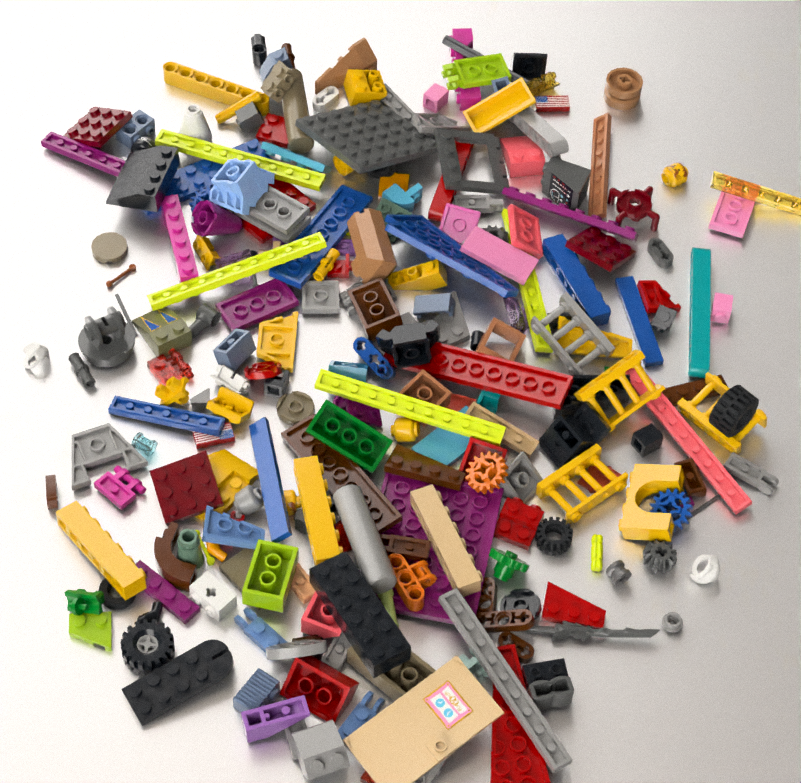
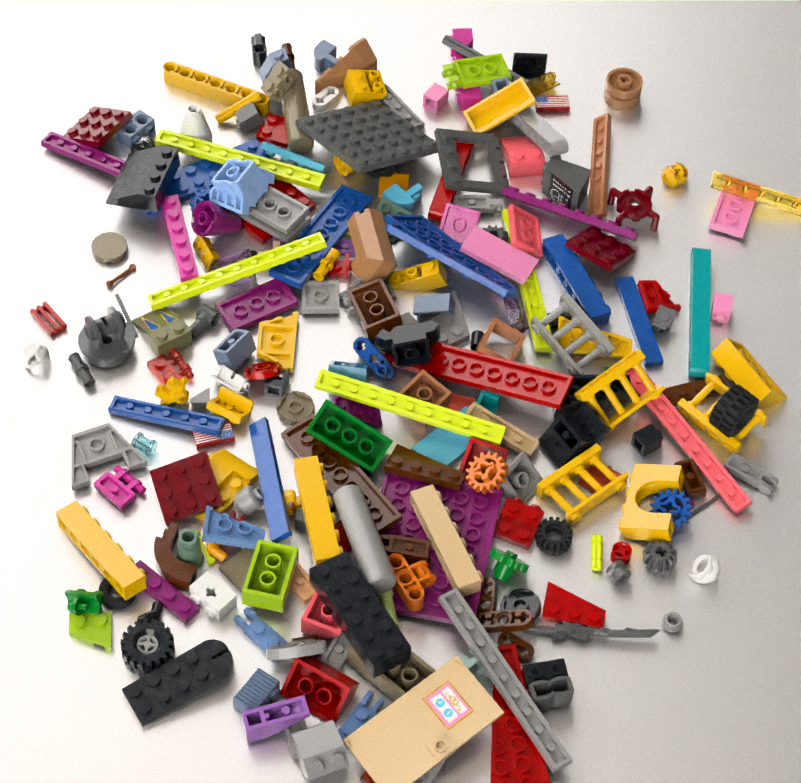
(41, 309): none -> tile
(51, 491): reddish brown beam -> none
(324, 56): none -> brick
(405, 430): yellow head -> none
(430, 121): light grey wing -> none
(624, 550): none -> red wheel
(658, 253): dark grey beam -> none
(747, 372): none -> yellow slope

